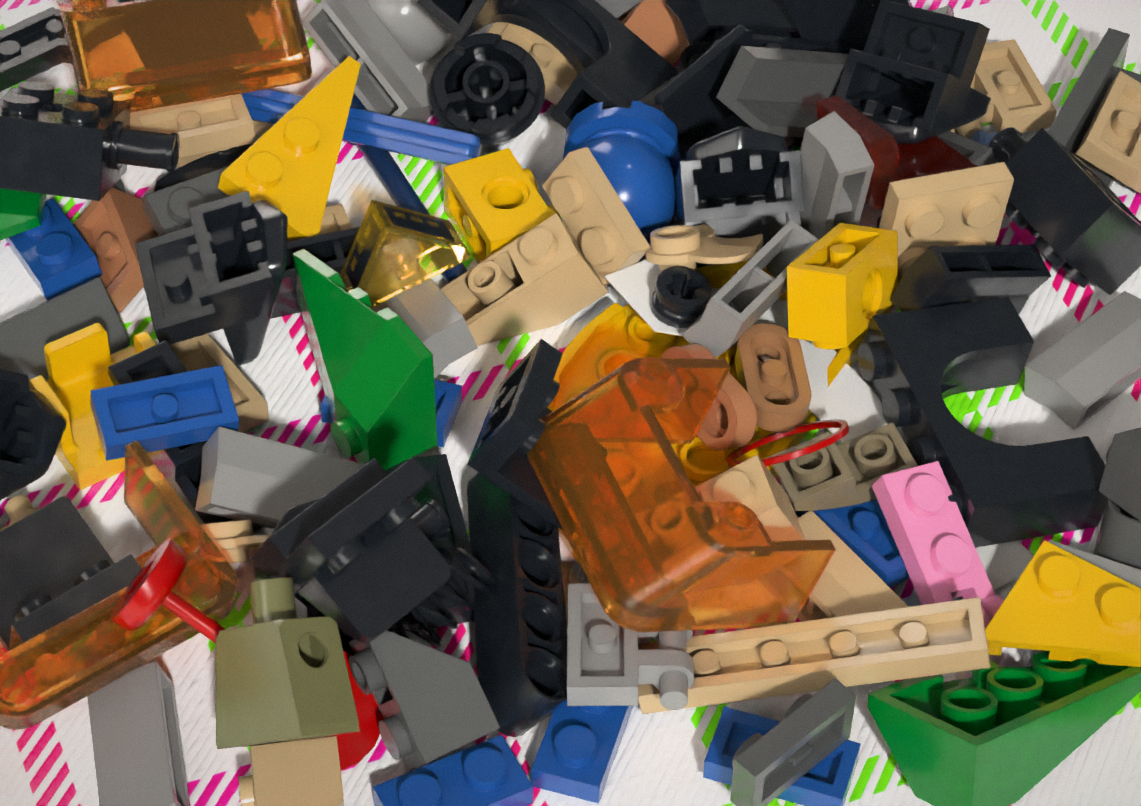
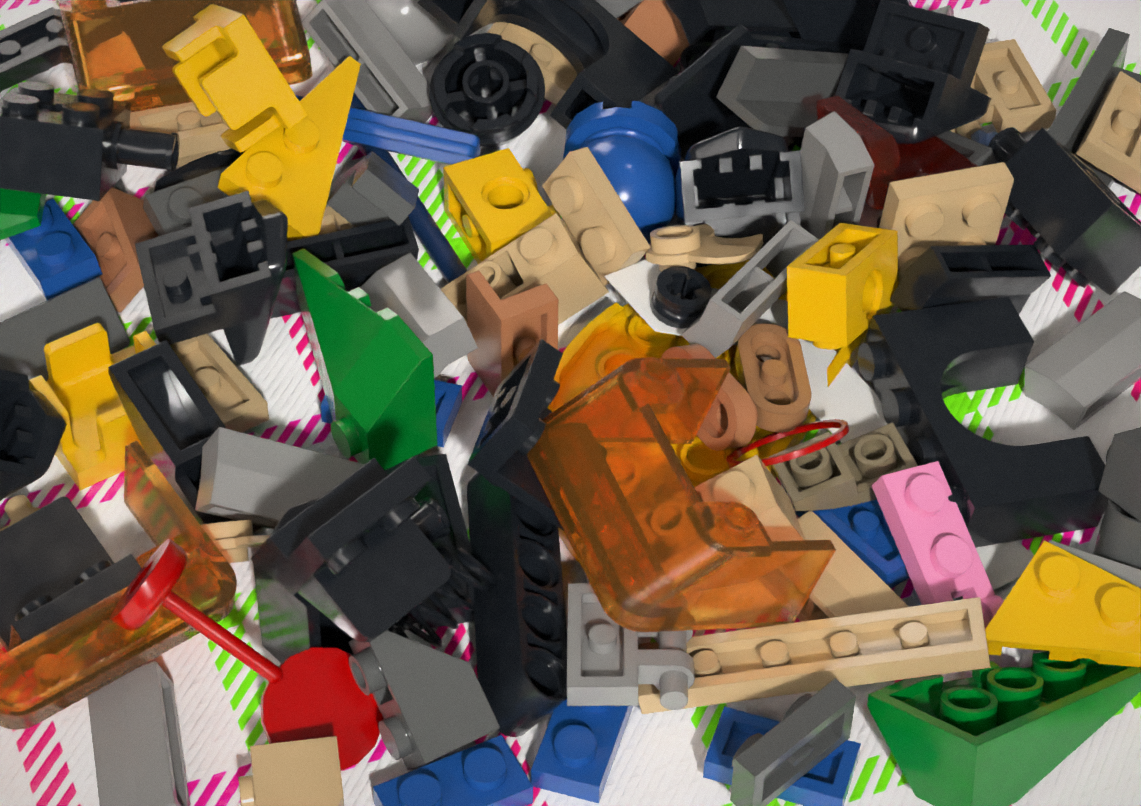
(163, 411): blue plate -> none
(232, 73): none -> yellow panel
(281, 674): olive torso -> none
(373, 193): none -> dark grey slope
(399, 251): clear yellow slope -> none
(507, 327): none -> nougat panel

